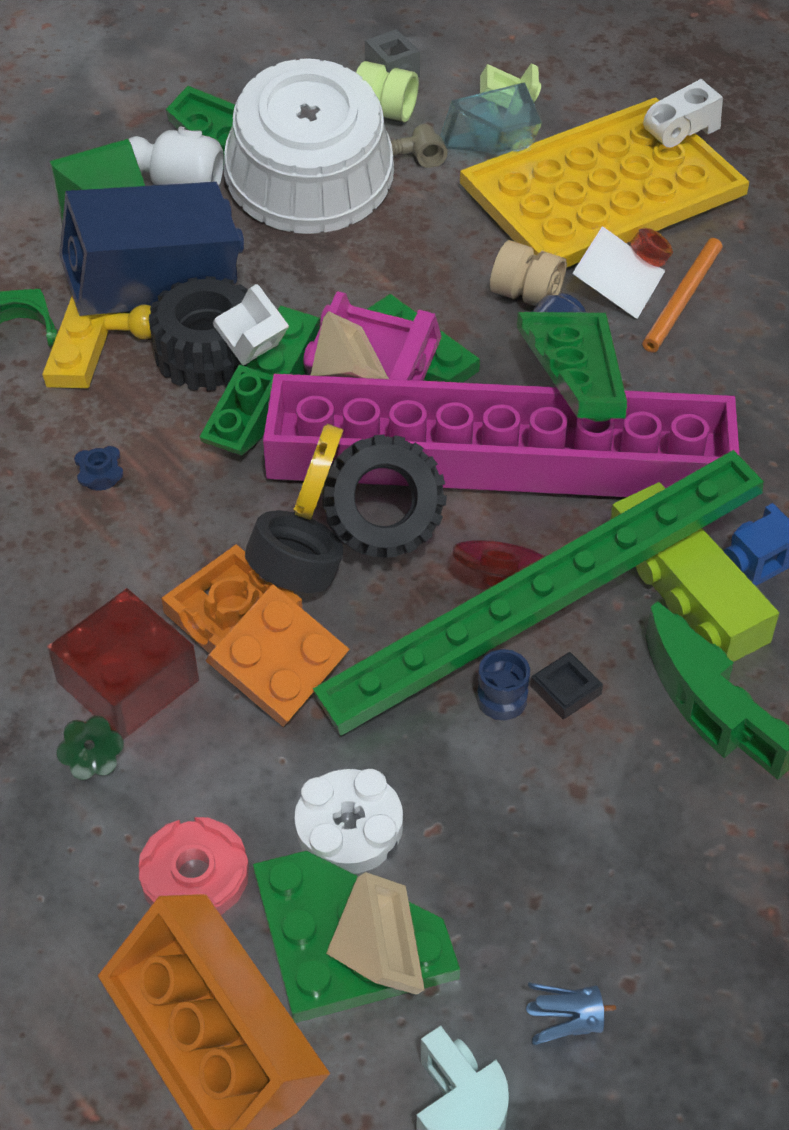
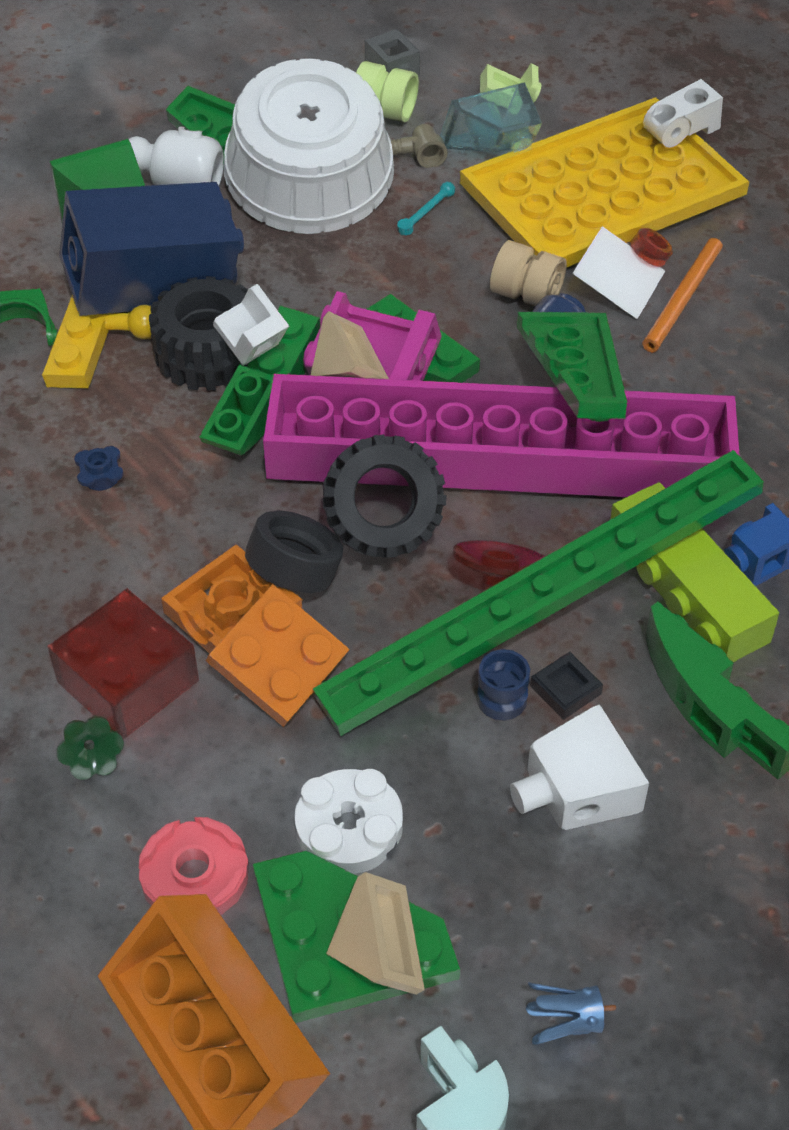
(318, 471): yellow tile -> none
(406, 226): none -> teal hinge
(582, 774): none -> white torso

